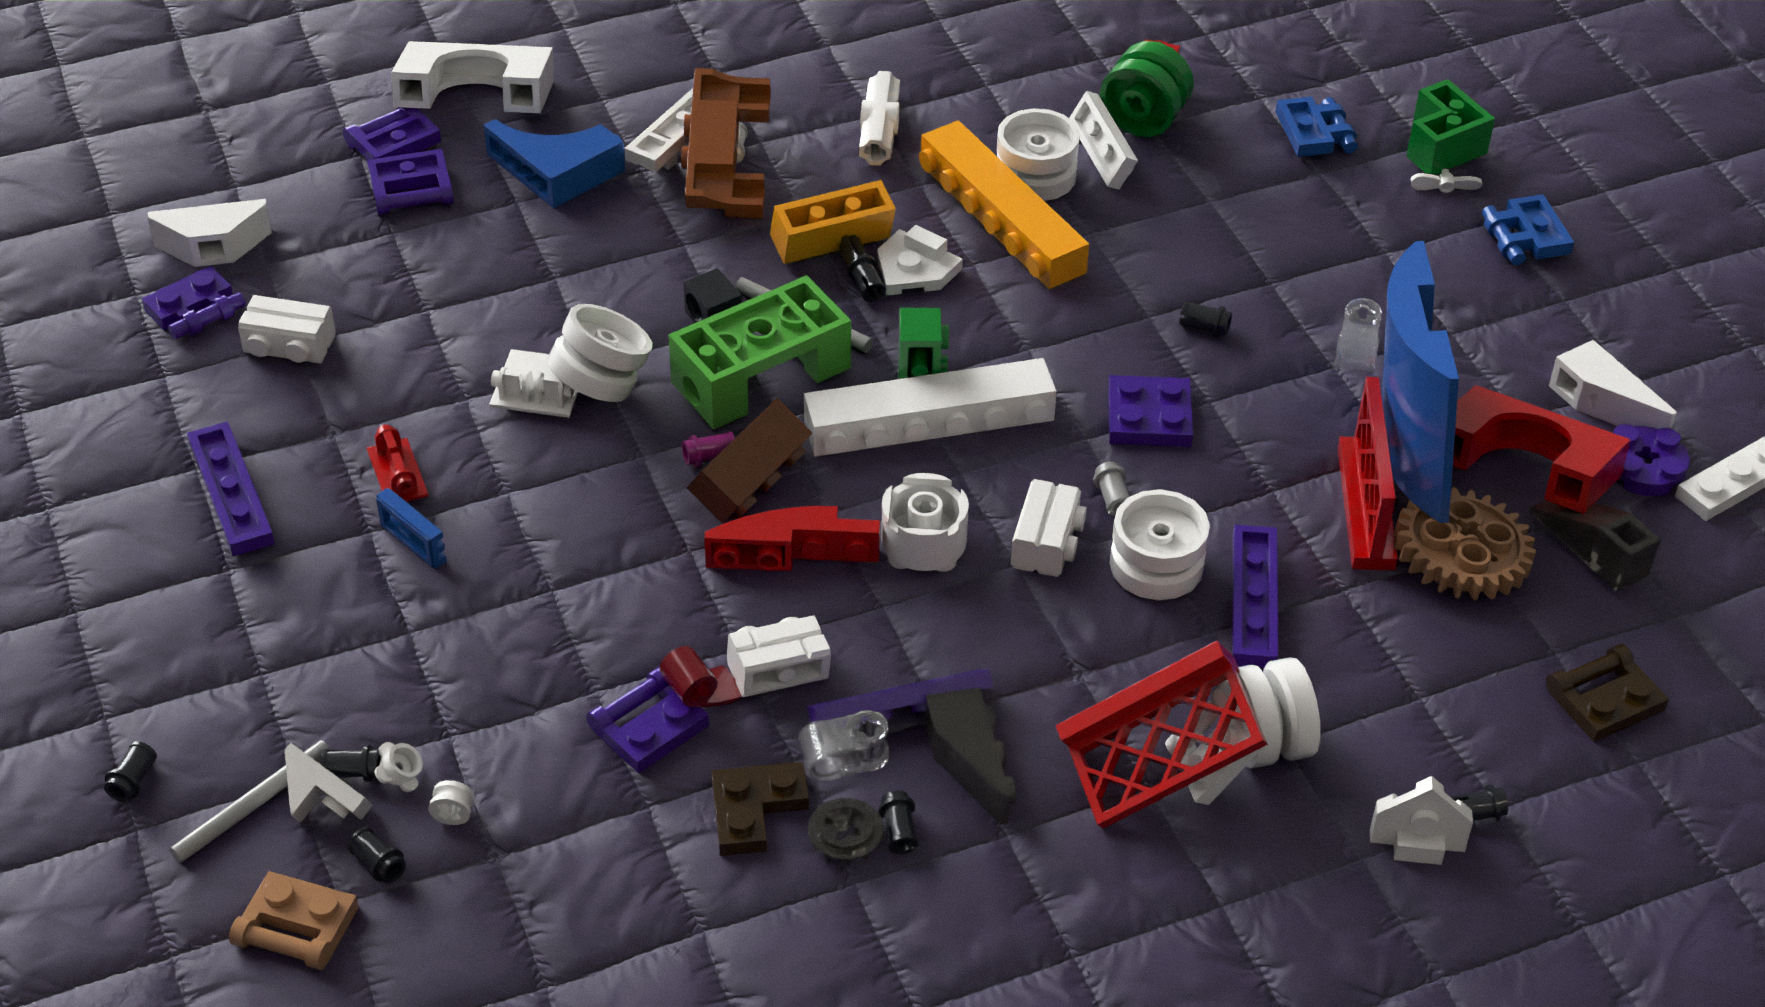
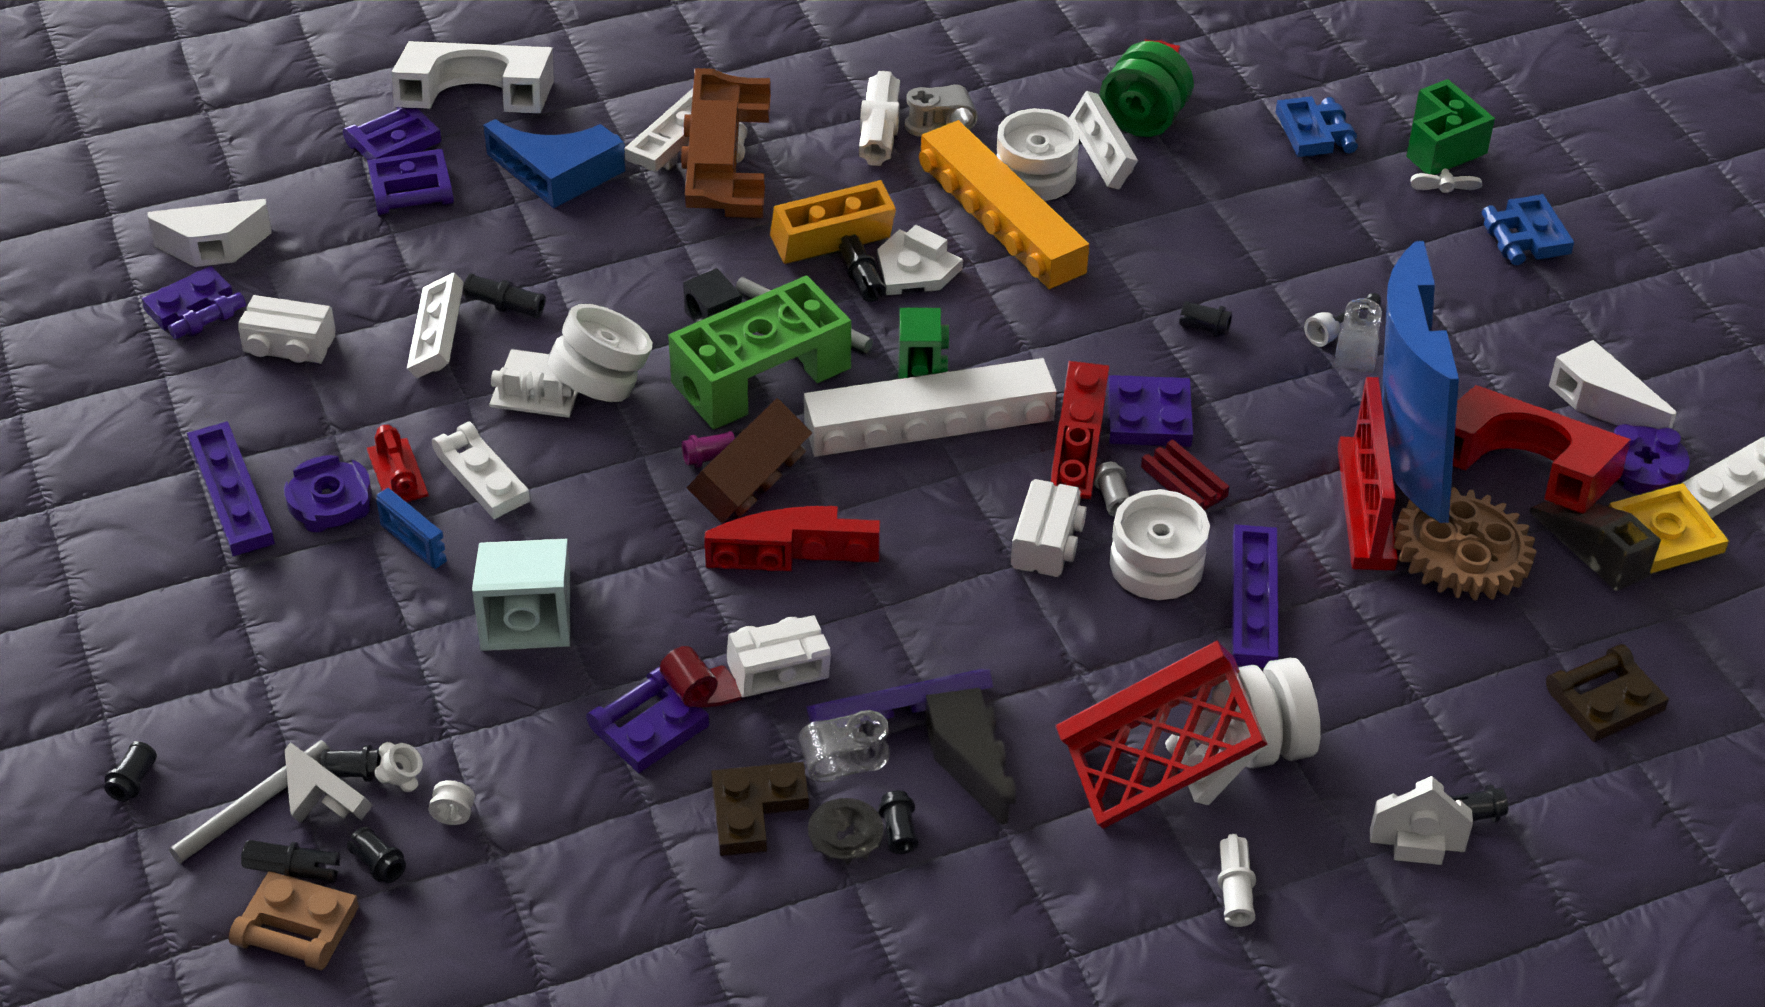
(289, 860): none -> black axle
(320, 511): none -> dark purple plate
(435, 325): none -> white plate
(481, 471): none -> white plate
(504, 295): none -> black pin
(522, 594): none -> light aqua slope
(924, 523): white brick -> none
(938, 108): none -> light grey piece
(1080, 426): none -> red slope
(1189, 472): none -> dark red tile
(1236, 881): none -> white axle
(1329, 324): none -> white hinge
(1679, 522): none -> yellow plate

